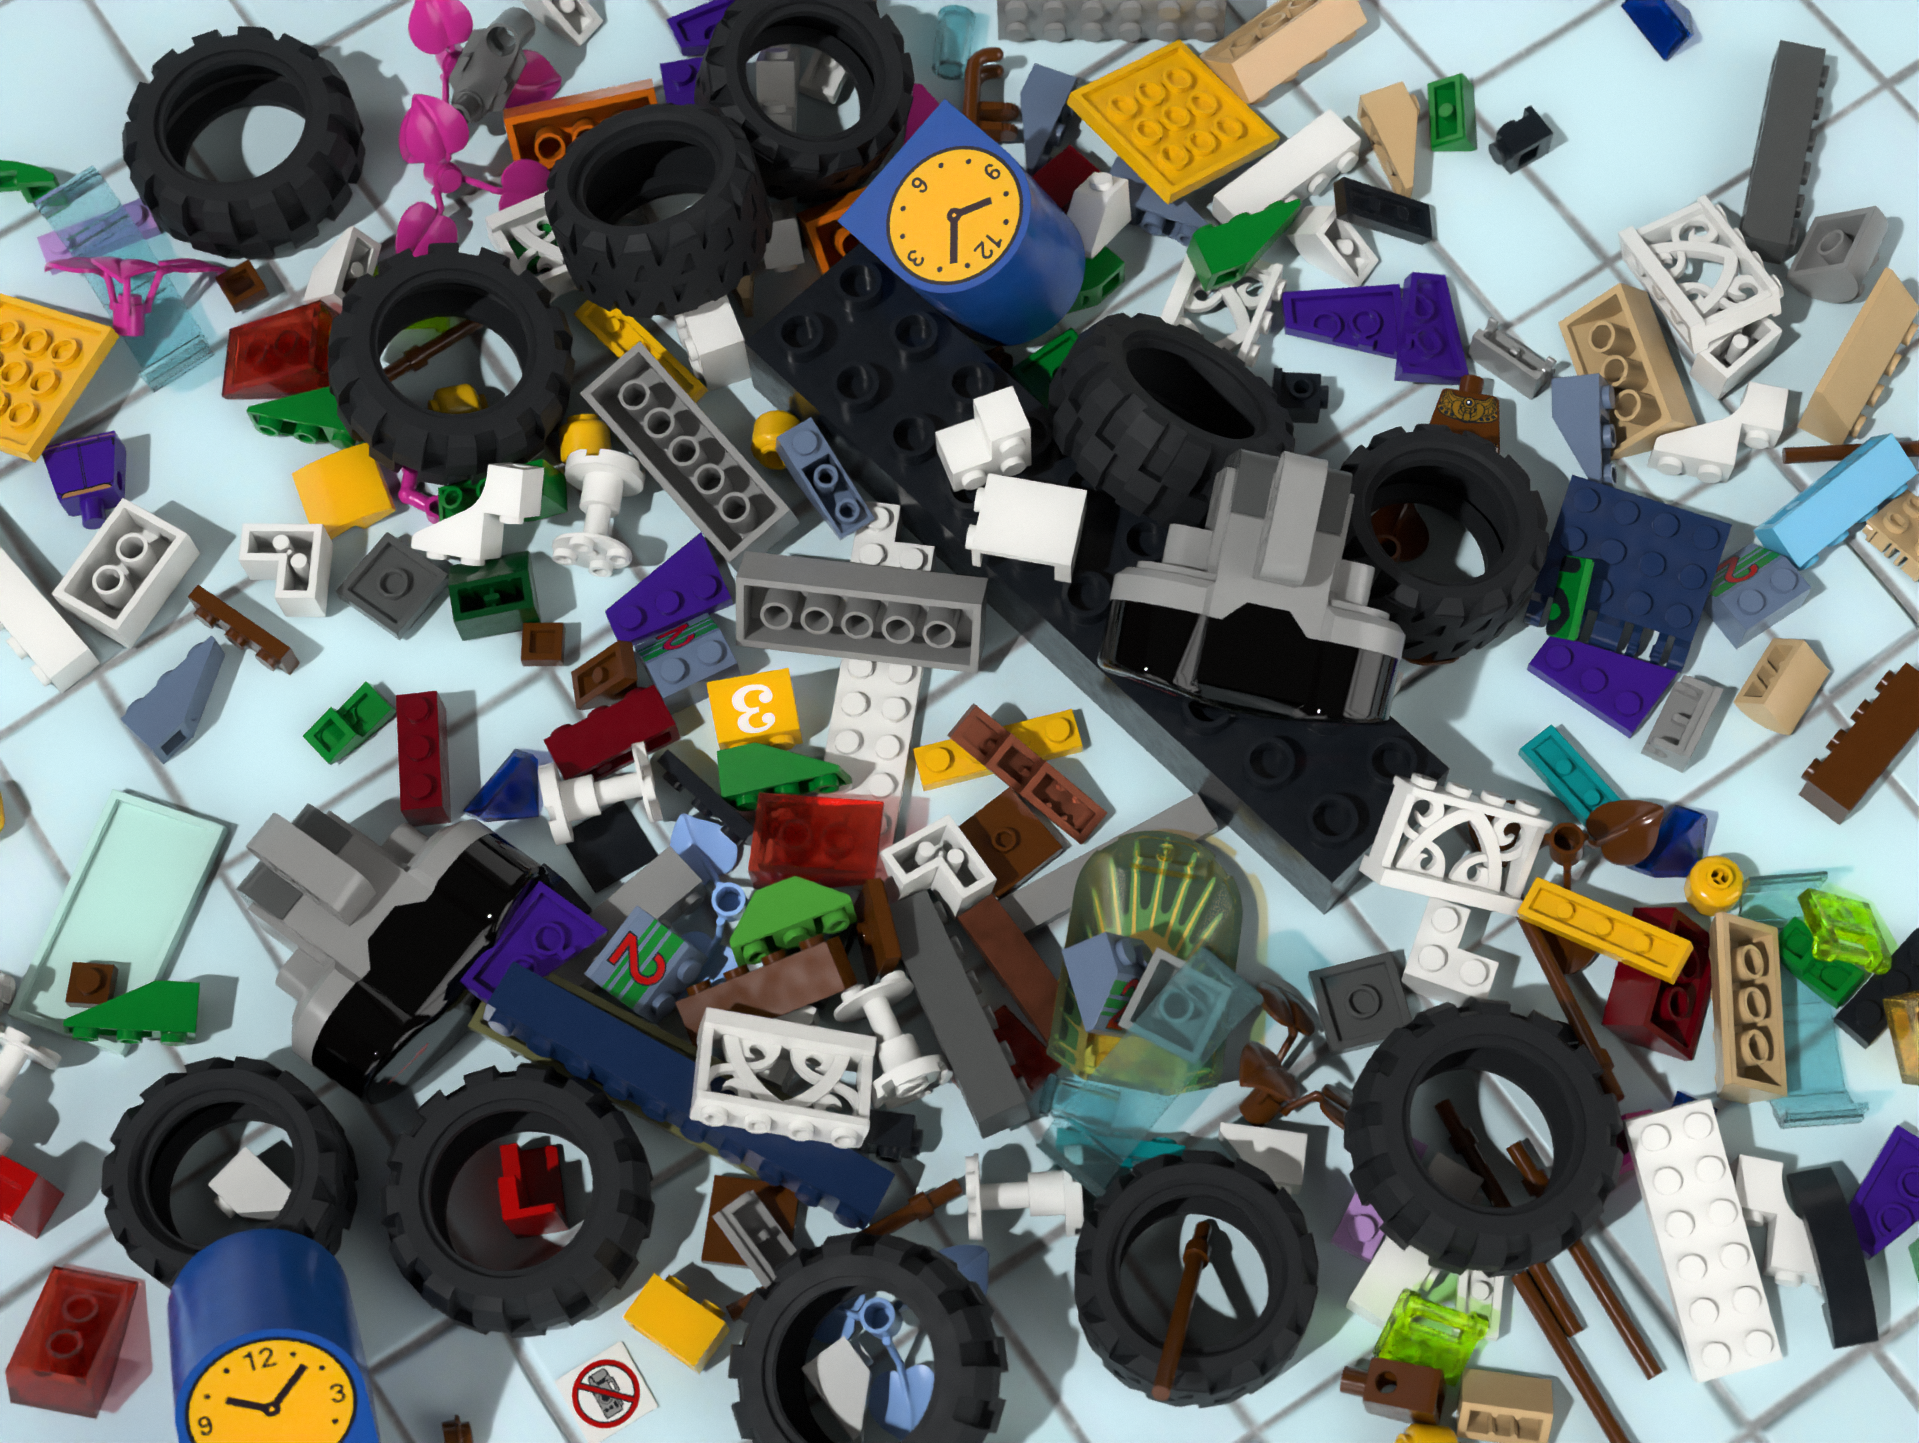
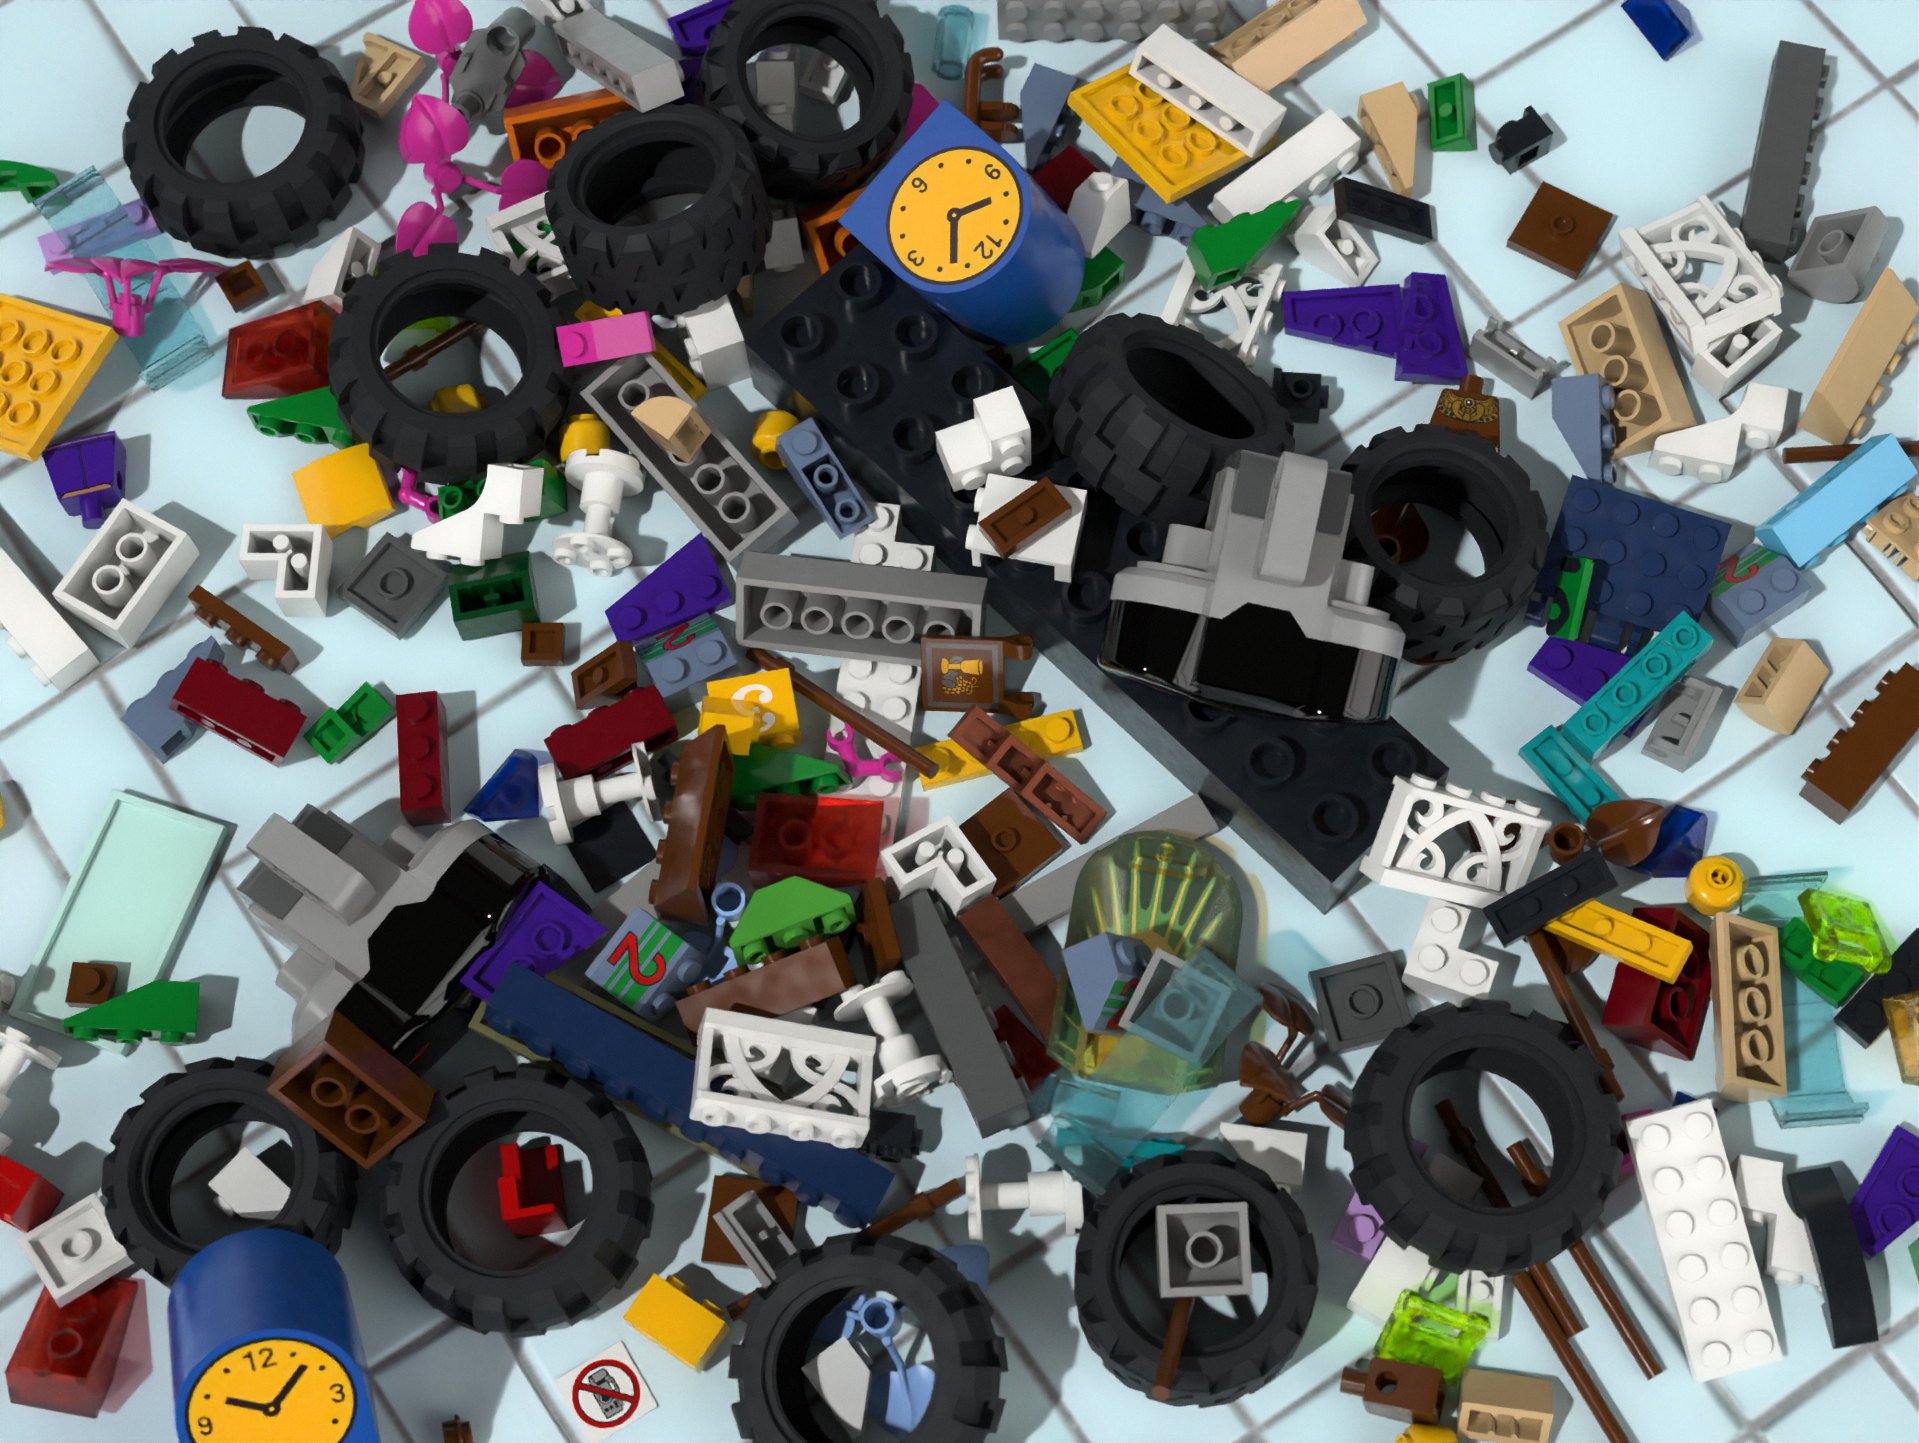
(75, 1250): none -> white plate
(238, 710): none -> dark red brick
(350, 1090): none -> reddish brown brick
(383, 75): none -> tan wing
(605, 338): none -> dark pink slope
(619, 60): none -> light grey brick
(672, 425): none -> tan brick
(695, 829): none -> reddish brown slope
(736, 716): none -> yellow brick
(846, 713): none -> reddish brown bar
(864, 767): none -> dark pink arm
(972, 671): none -> reddish brown flag
(1025, 518): none -> reddish brown plate
(1203, 1250): none -> light grey brick
(1207, 90): none -> white brick
(1550, 897): none -> black plate
(1559, 230): none -> reddish brown plate
(1637, 687): none -> teal brick

